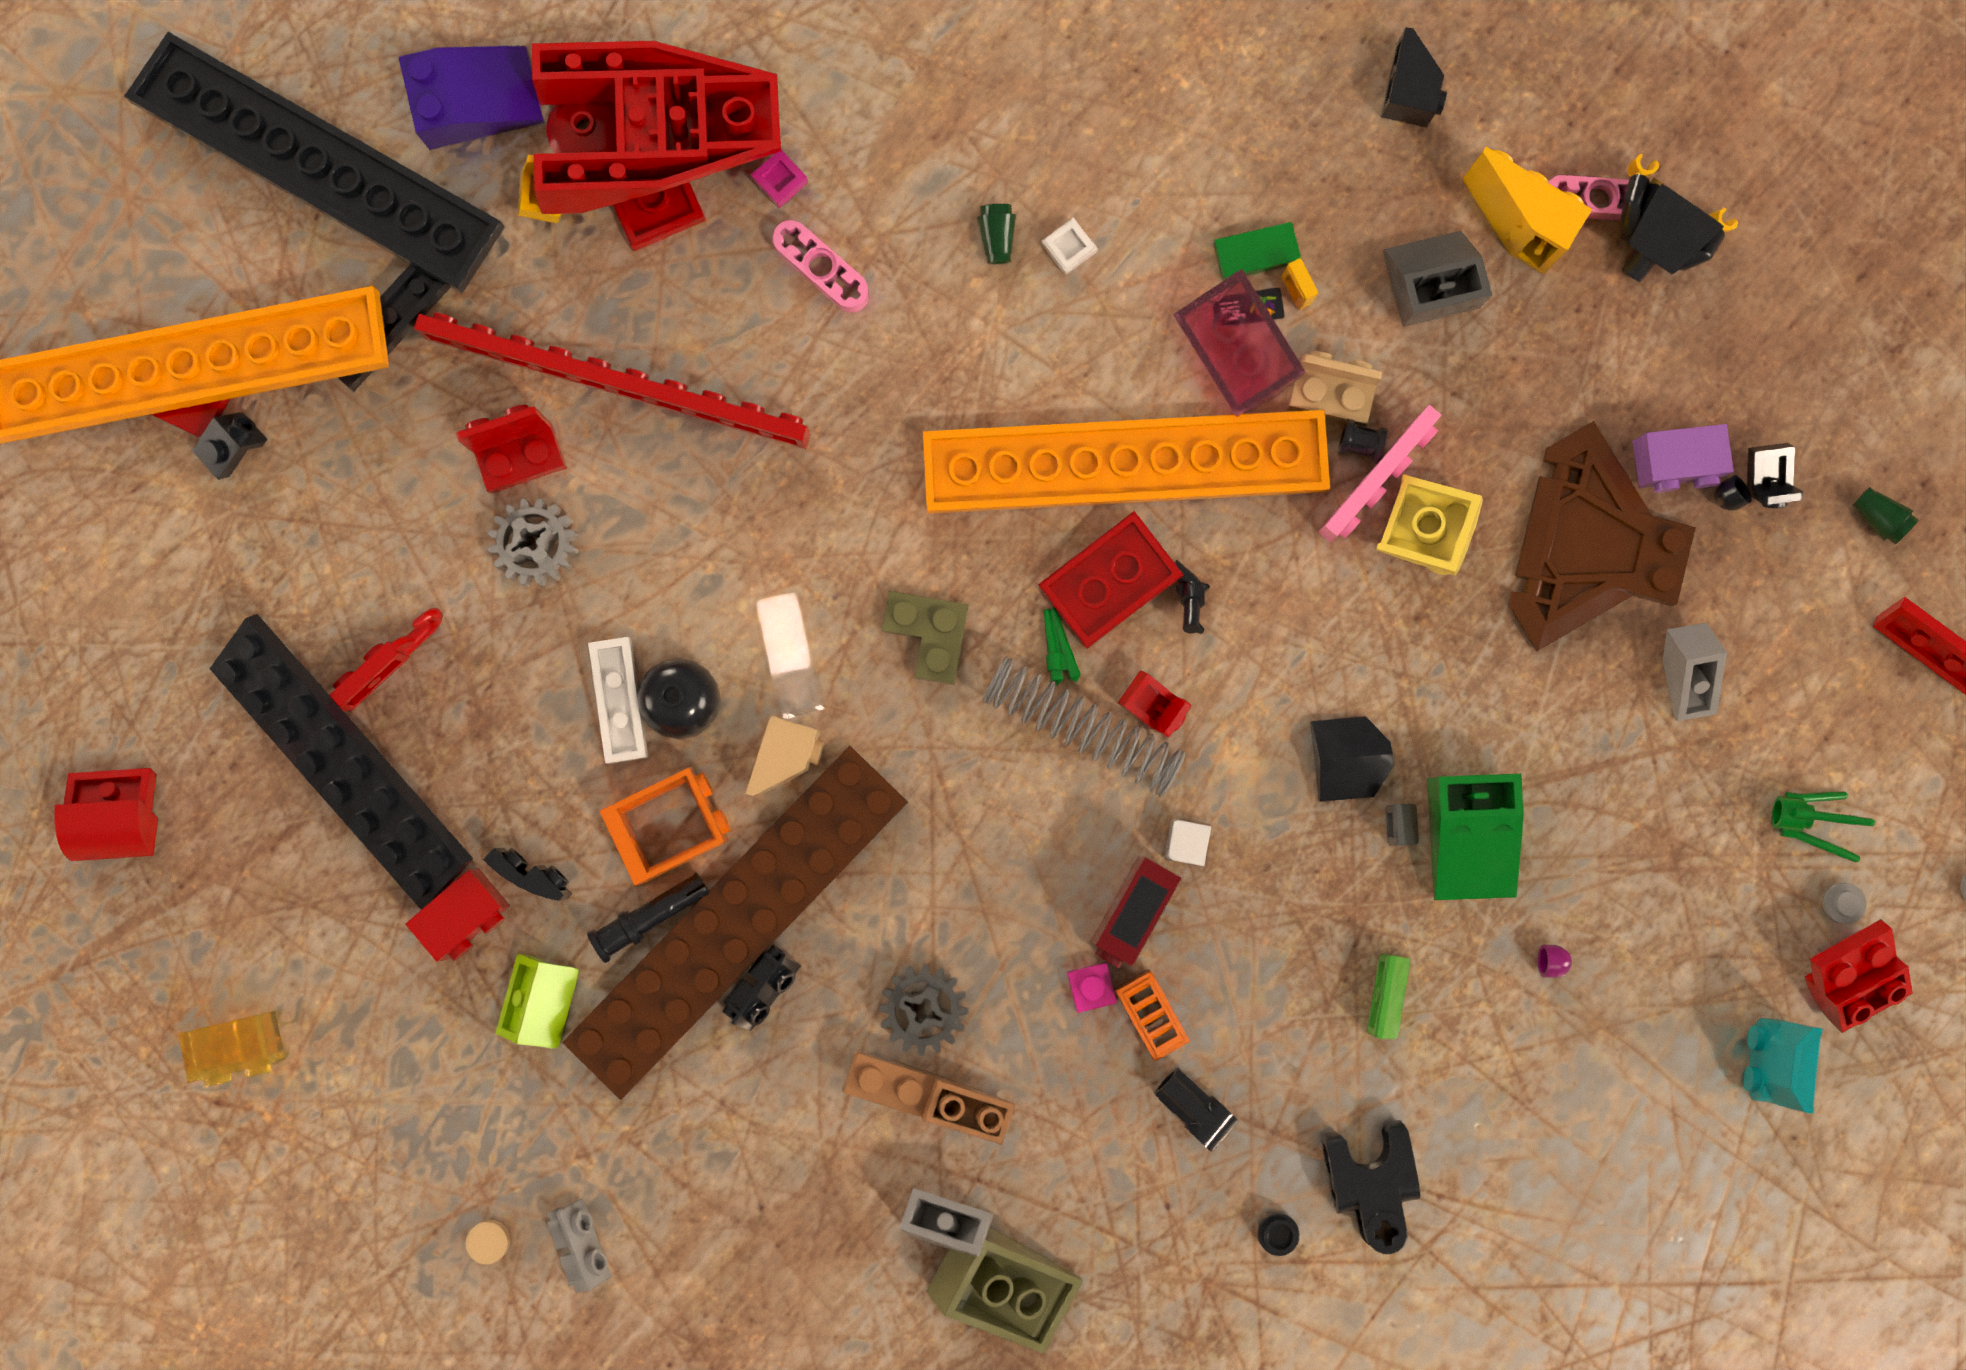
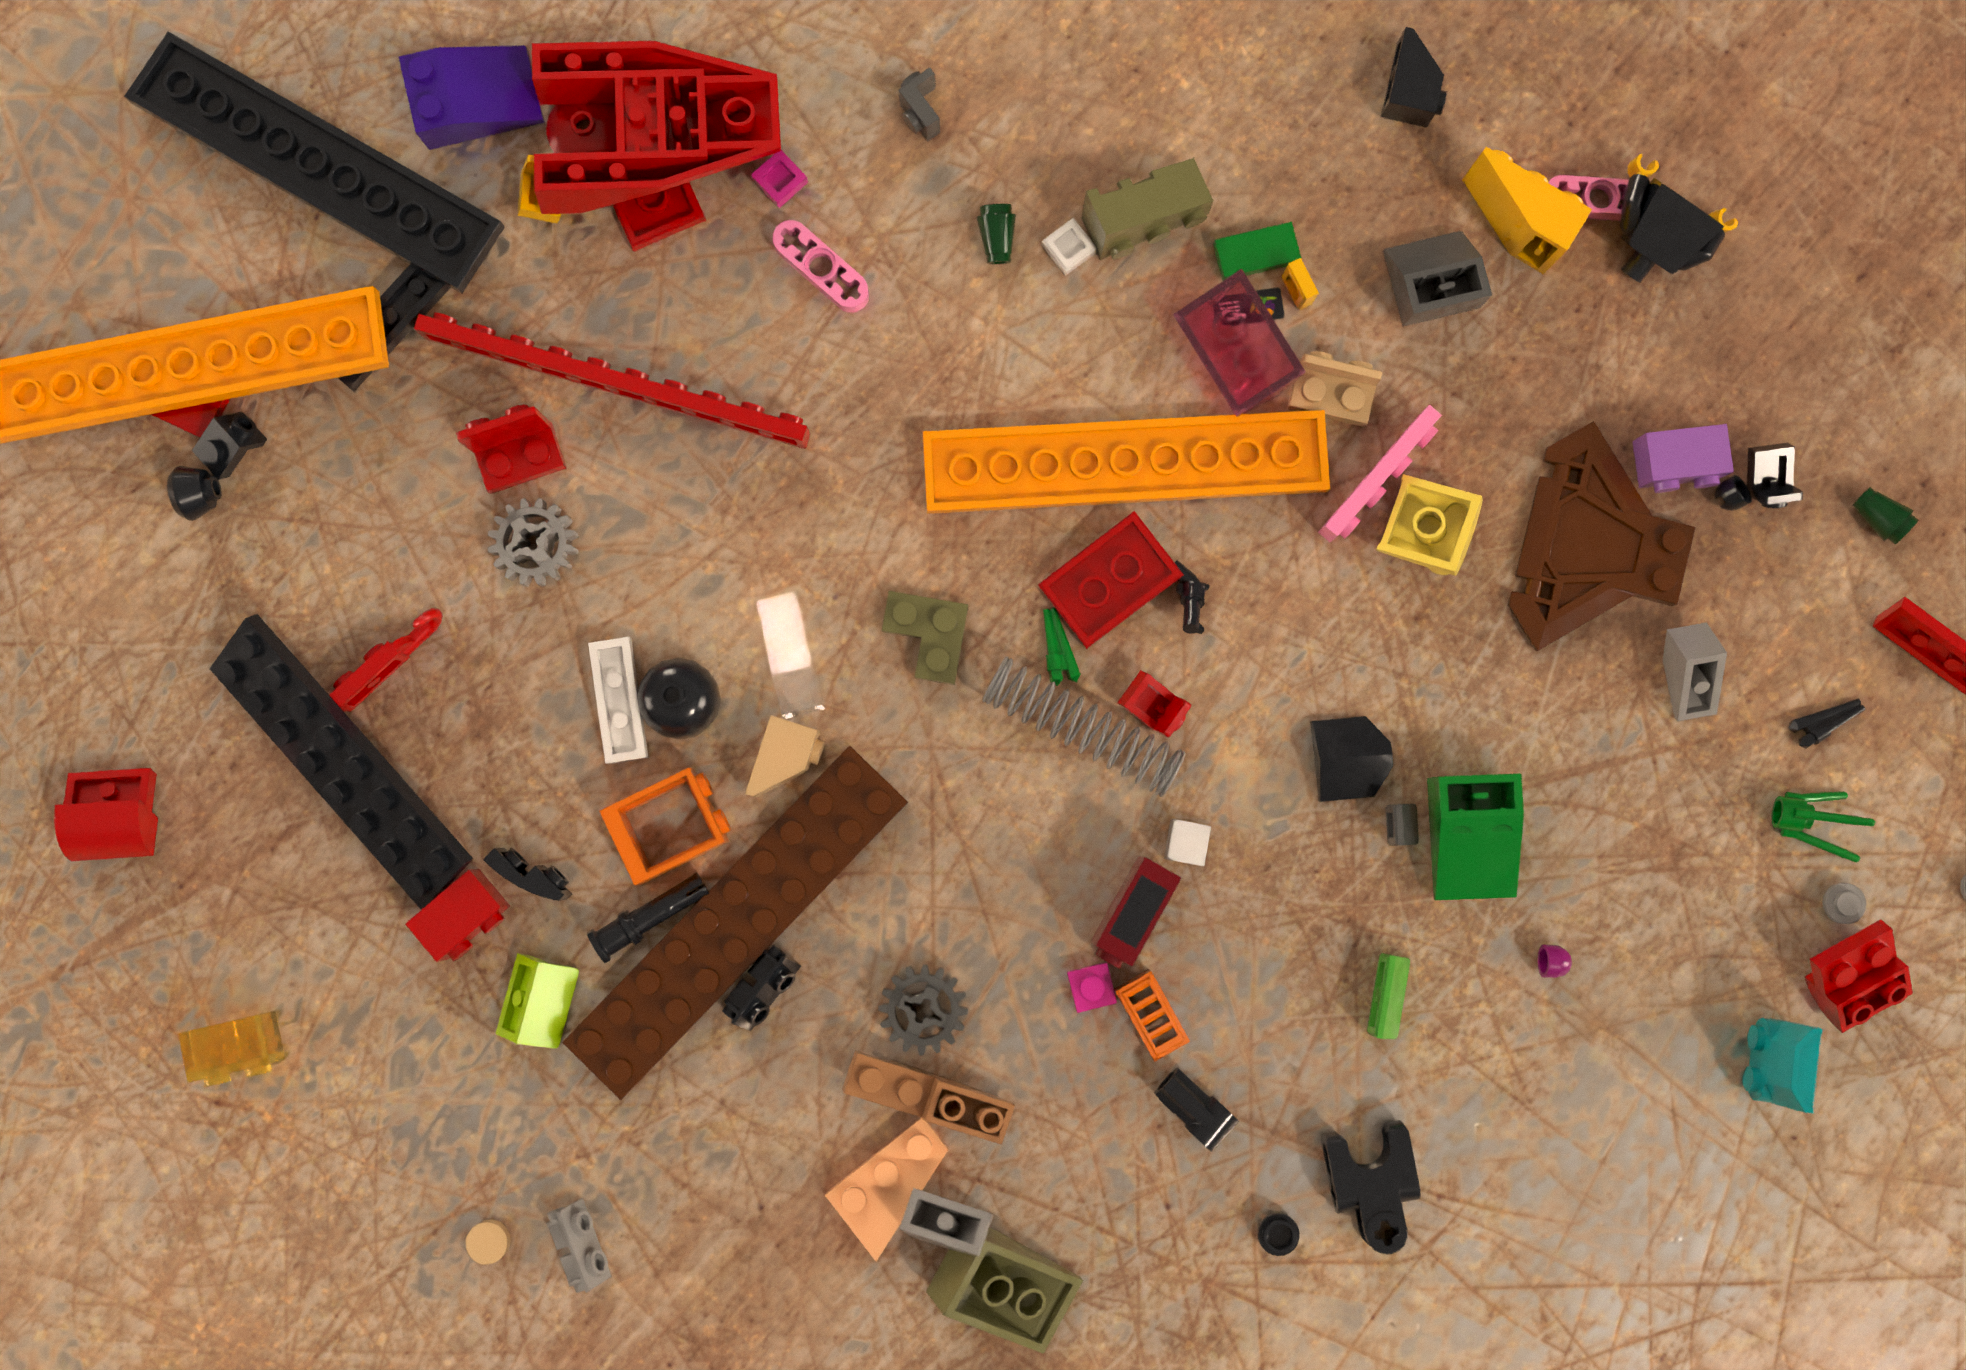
(192, 492): none -> black cone
(879, 1190): none -> light nougat wing
(918, 112): none -> dark grey bracket
(1146, 209): none -> olive wedge
(1362, 441): black bush -> none
(1821, 724): none -> black piece

